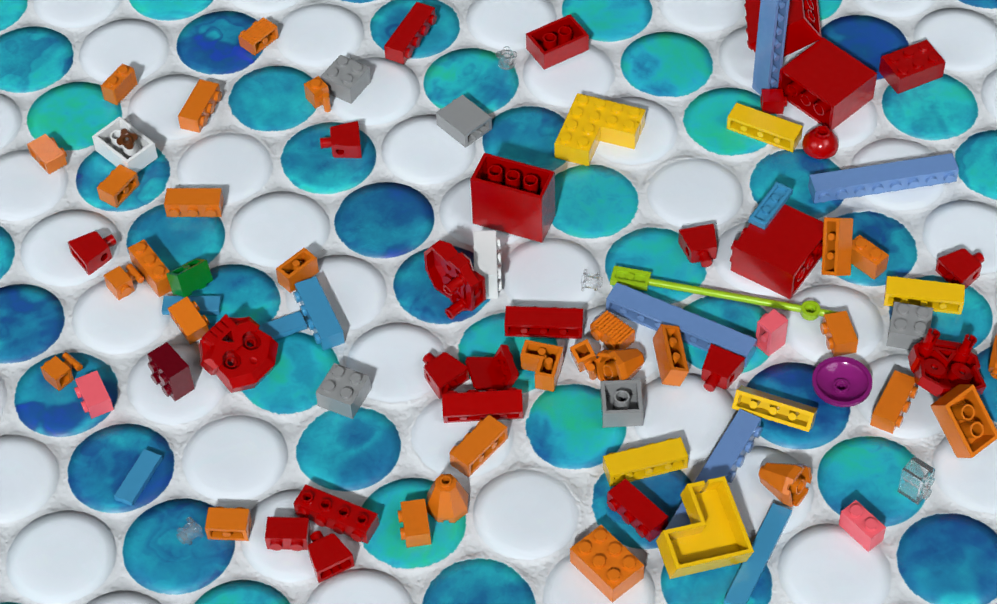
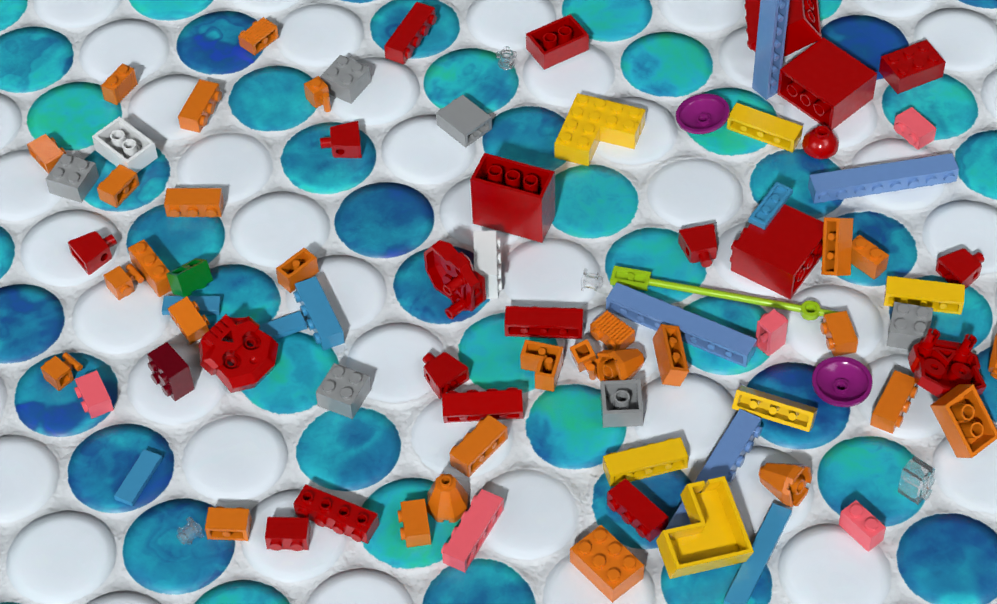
(72, 178): none -> light grey brick
(128, 143): reddish brown plate -> none
(328, 555): red torso -> none
(472, 530): none -> coral brick
(493, 372): red bracket -> none
(702, 113): none -> magenta dish
(721, 368): red torso -> none
(773, 101): red brick -> none
(914, 128): none -> coral brick

